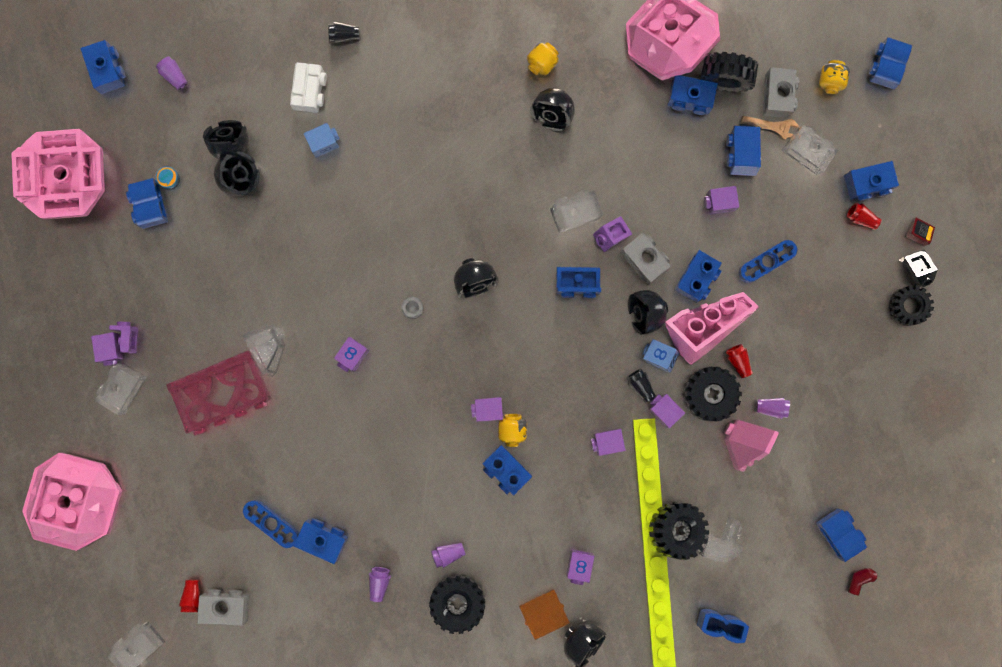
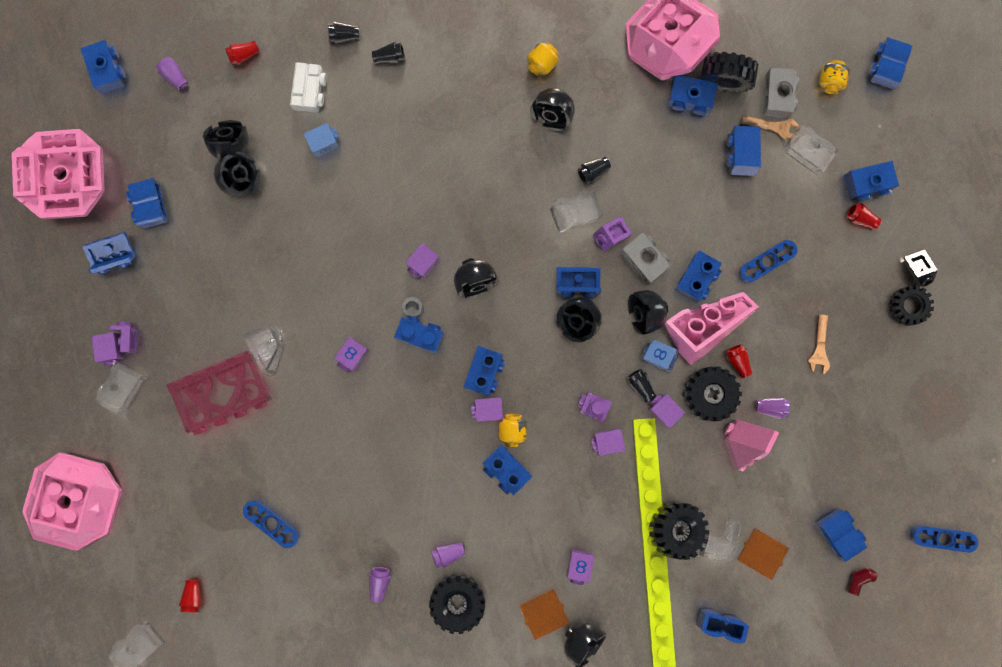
(109, 252): none -> blue bracket
(167, 177): dark azure tile -> none
(210, 612): light grey brick -> none
(241, 52): none -> red cone
(321, 541): blue brick -> none
(389, 54): none -> black cone
(419, 335): none -> blue brick
(422, 261): none -> medium lavender brick
(484, 370): none -> blue brick
(579, 319): none -> black cylinder
(592, 170): none -> black cone
(594, 406): none -> medium lavender bracket
(721, 200): medium lavender brick -> none
(763, 554): none -> clear orange piece
(819, 356): none -> light nougat piece
(920, 232): slope -> none
(952, 539): none -> blue beam

